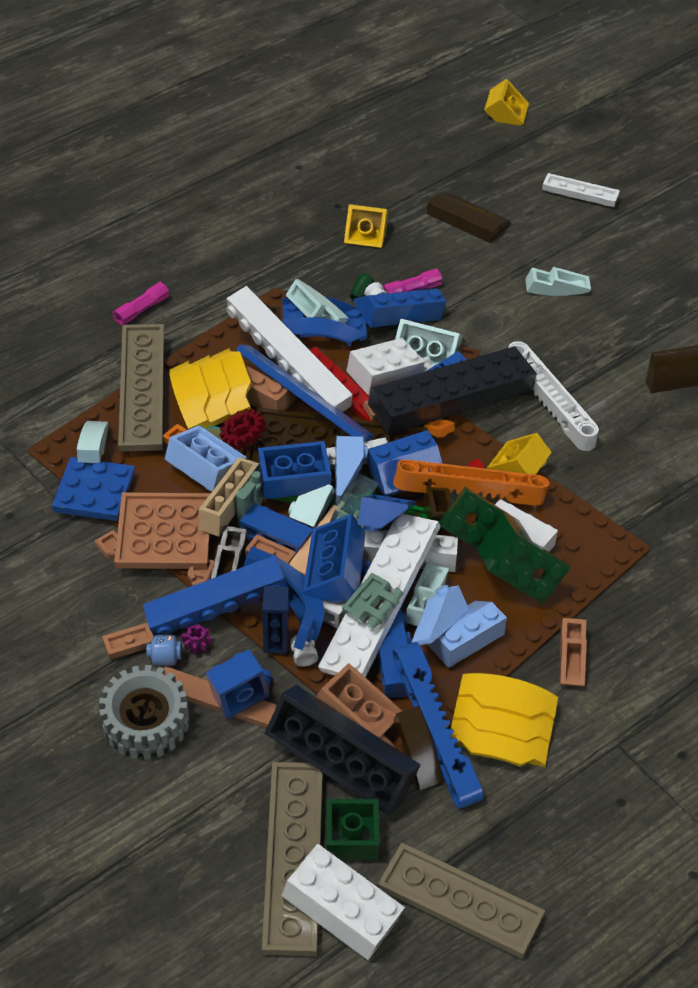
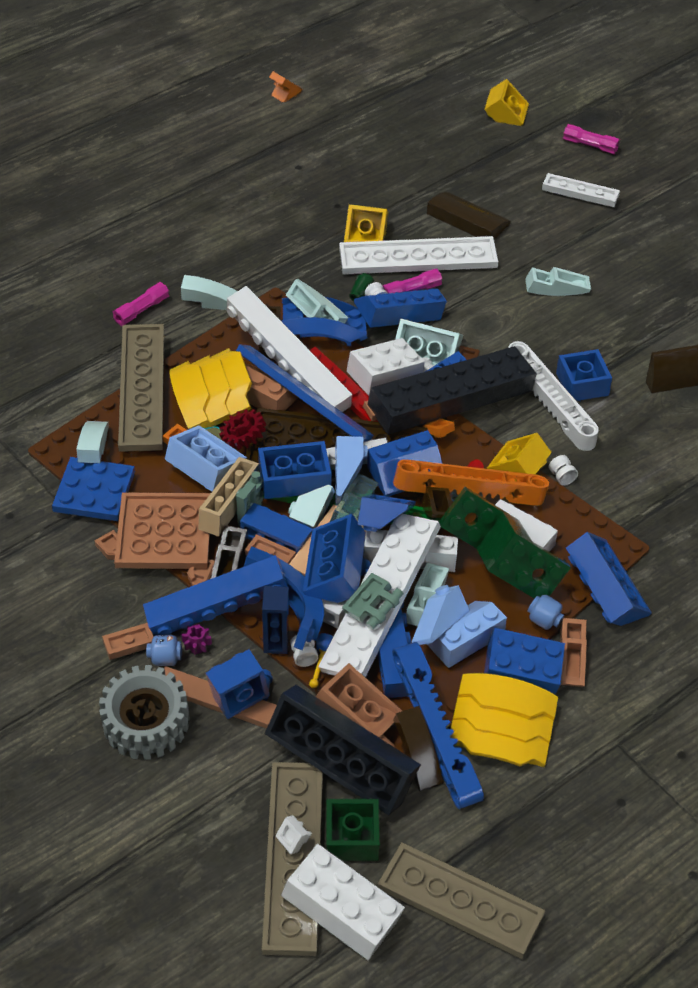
(208, 292): none -> light aqua slope
(284, 88): none -> orange slope
(292, 834): none -> white tile
(322, 644): none -> hinge
(418, 255): none -> white plate
(525, 658): none -> blue brick
(545, 612): none -> medium blue head
(563, 470): none -> white wheel
(584, 375): none -> blue brick
(603, 142): none -> dark pink axle
(607, 580): none -> blue slope

